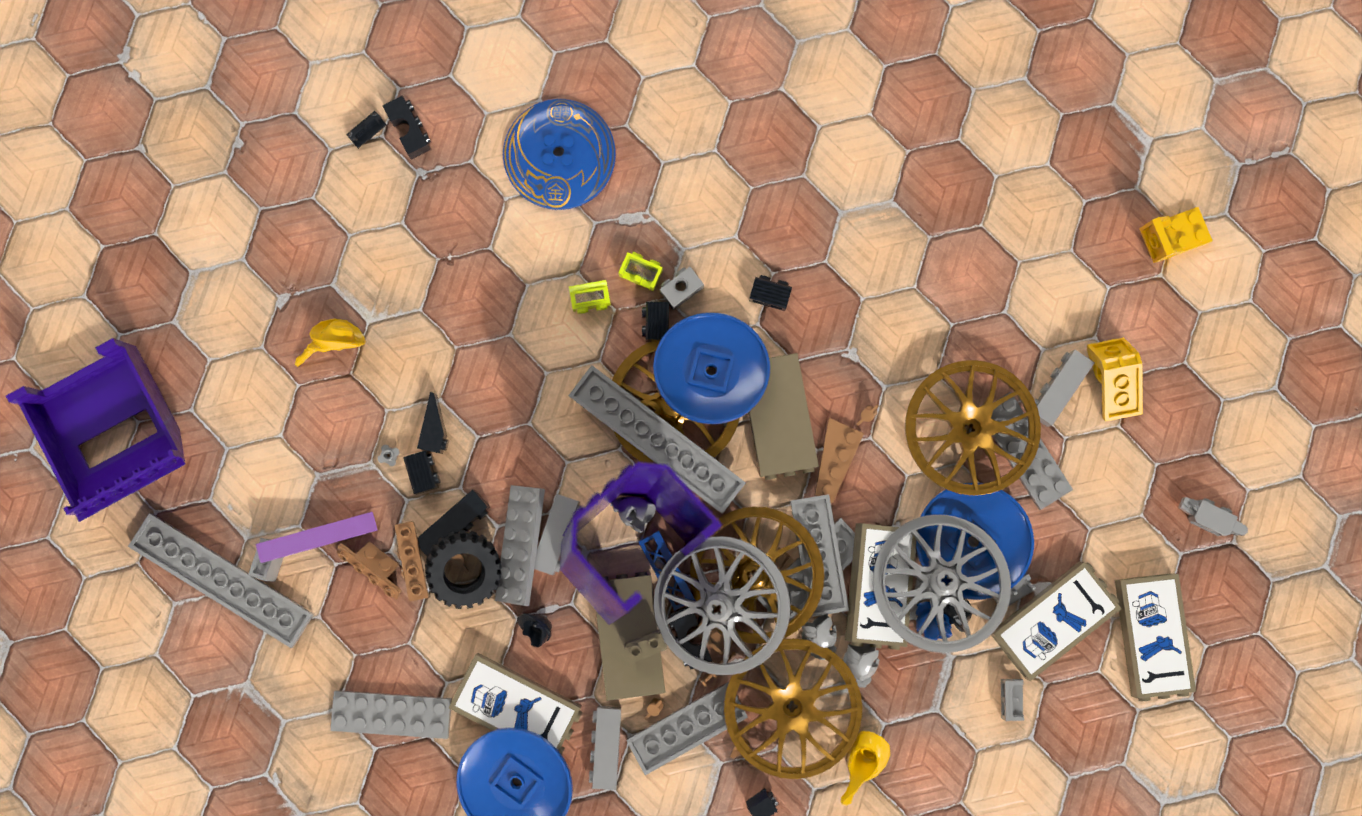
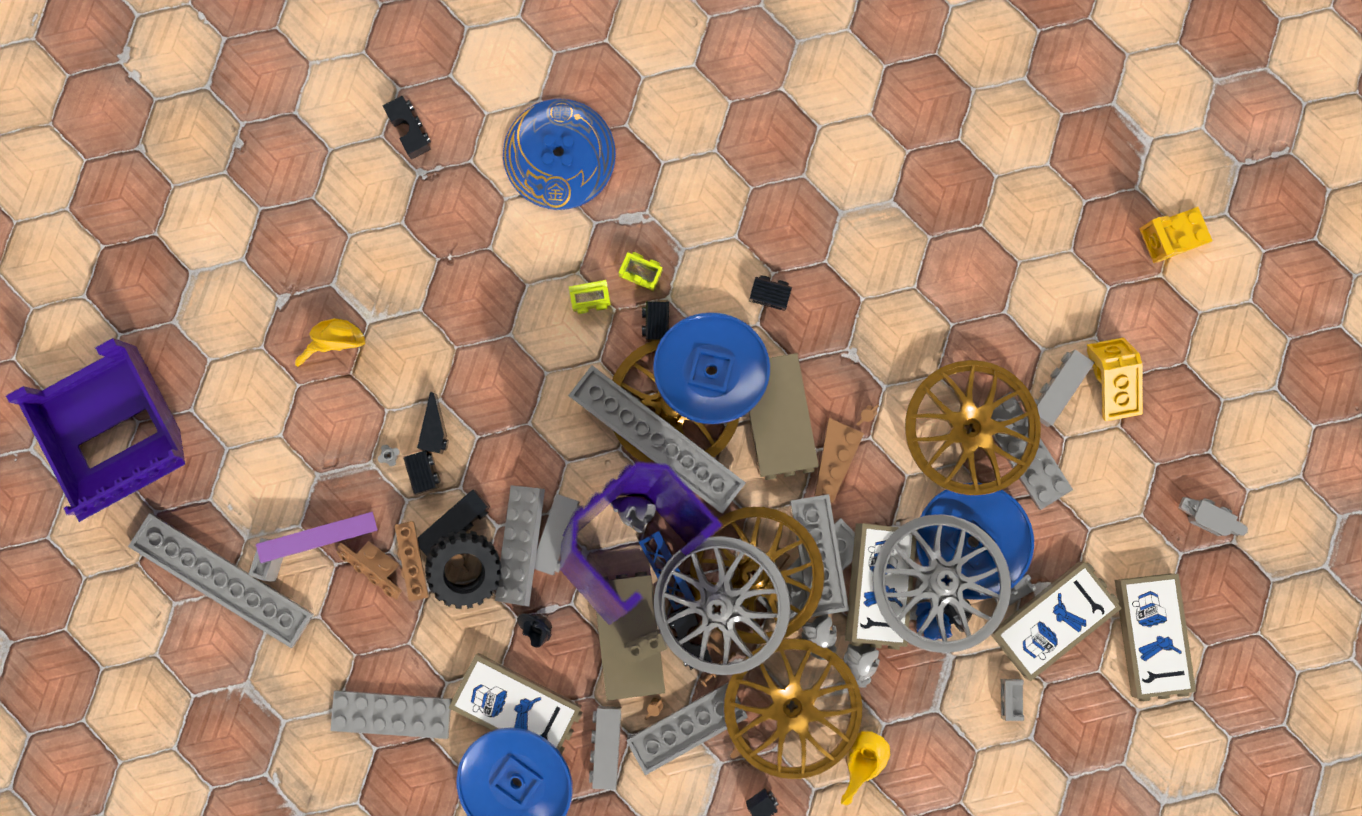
(366, 129): black hinge -> none
(675, 297): light grey brick -> none

